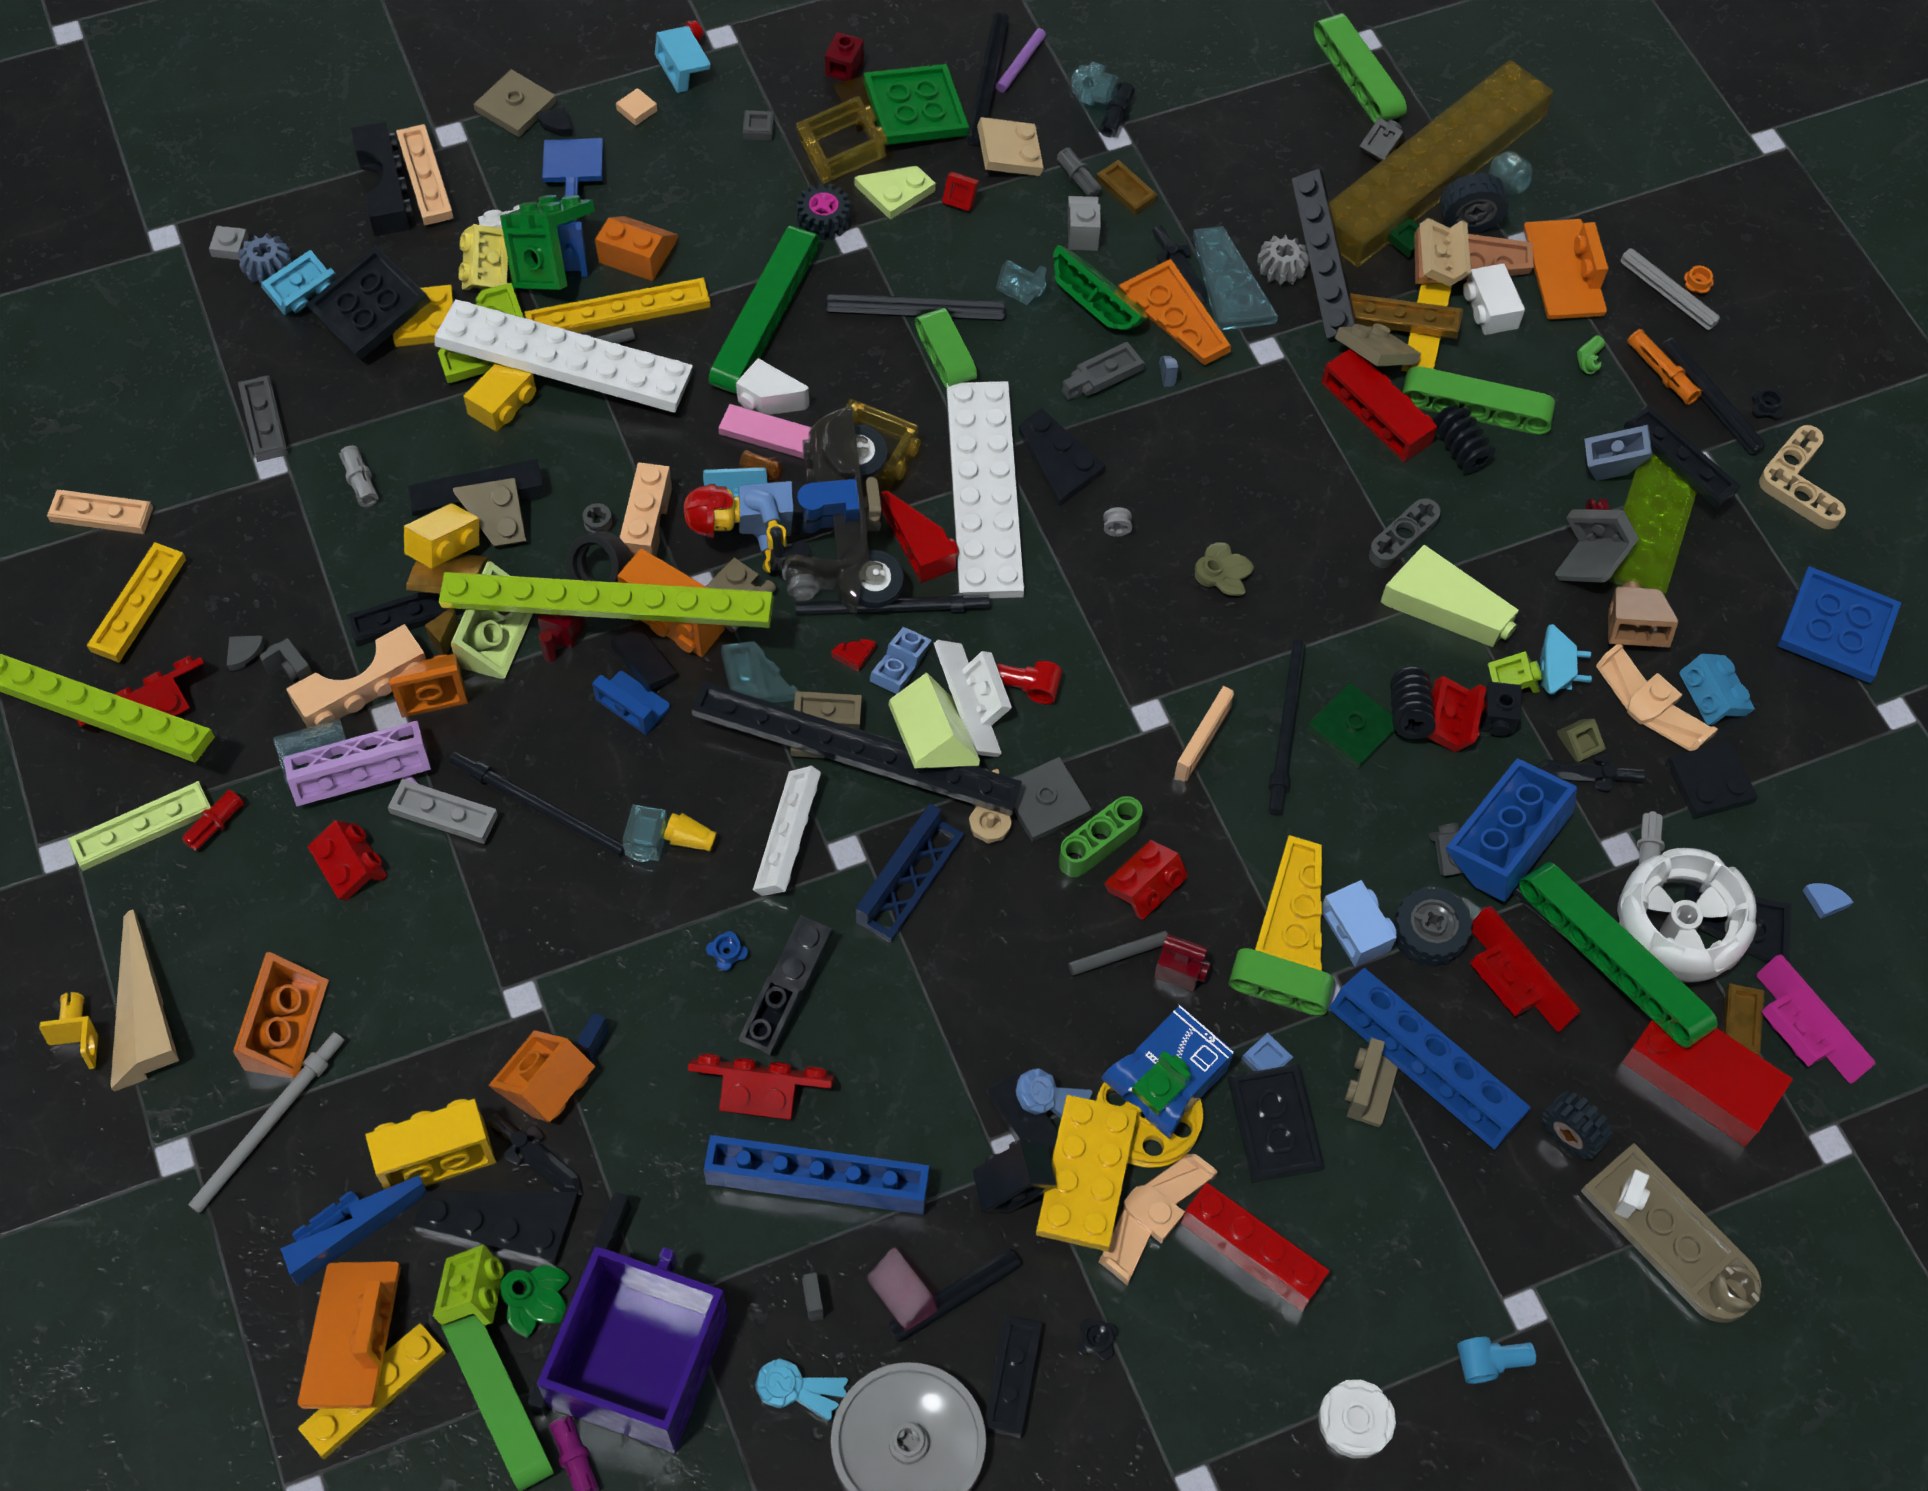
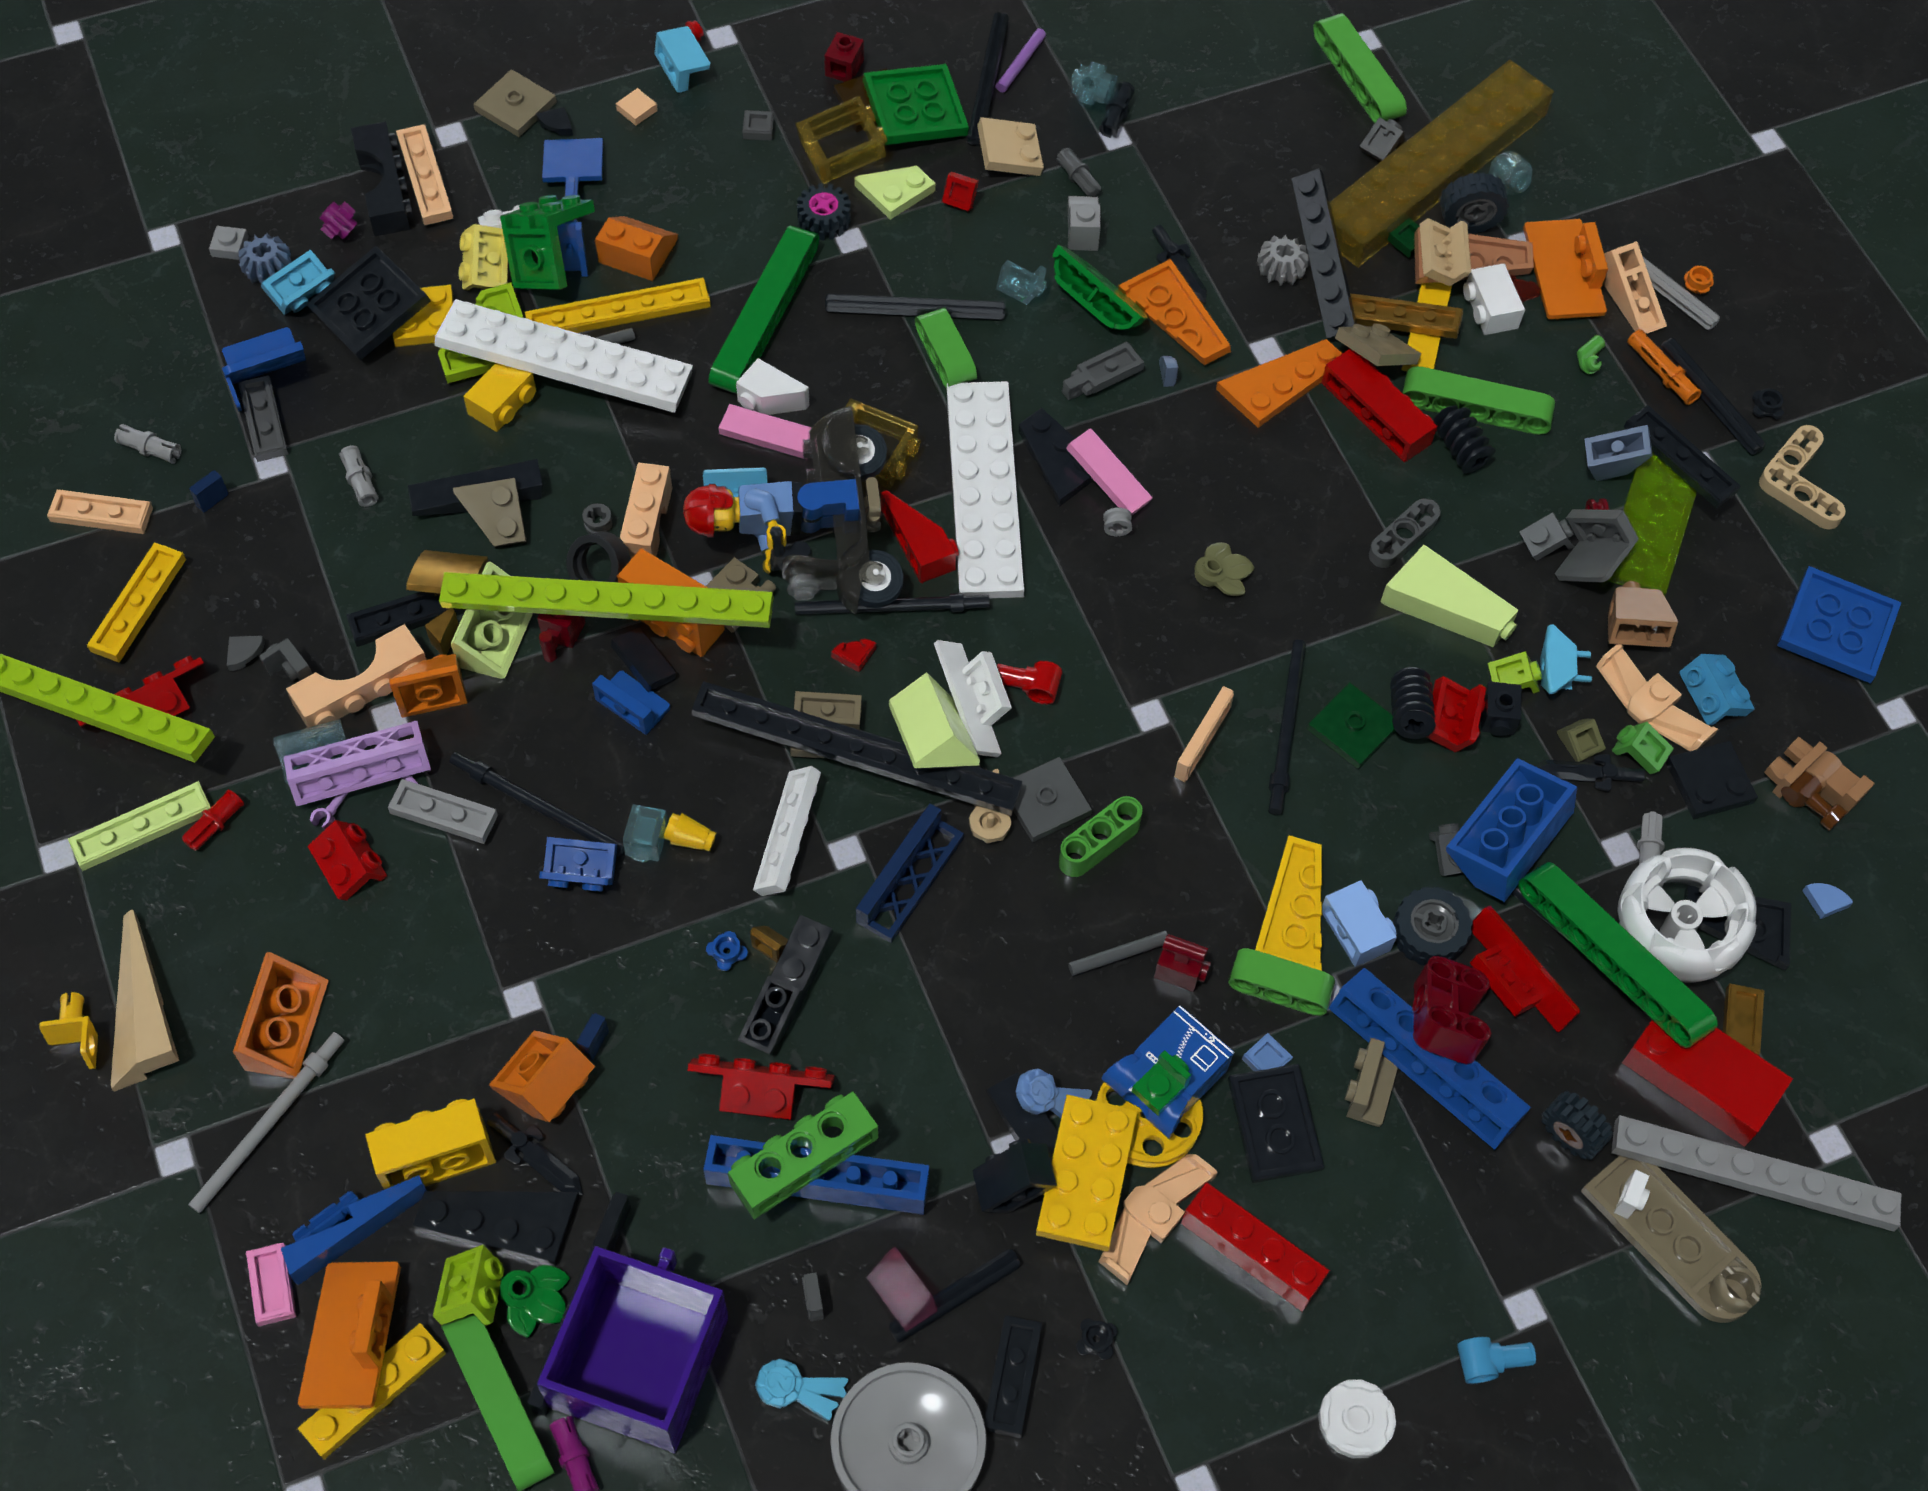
(147, 443): none -> light grey pin
(208, 491): none -> dark blue tile
(260, 357): none -> blue piece
(270, 1285): none -> bright pink tile
(330, 810): none -> lavender hand
(338, 220): none -> magenta gear
(441, 535): yellow brick -> none
(579, 862): none -> blue bracket
(752, 460): clear orange pin -> none
(754, 674): clear light blue wing -> none
(763, 1193): none -> bright green brick
(768, 942): none -> pearl gold slope
(901, 660): medium blue slope -> none
(1108, 472): none -> bright pink tile
(1126, 187): pearl gold tile -> none
(1147, 878): red bracket -> none
(1230, 285): clear light blue wing -> none
(1278, 383): none -> orange wing
(1441, 1009): none -> dark red beam
(1525, 289): none -> clear red tile
(1547, 536): none -> dark grey bracket
(1632, 288): none -> light nougat slope
(1644, 746): none -> bright green bracket
(1757, 1173): none -> light grey plate
(1809, 1023): dark pink bracket -> none
(1817, 781): none -> medium nougat hips

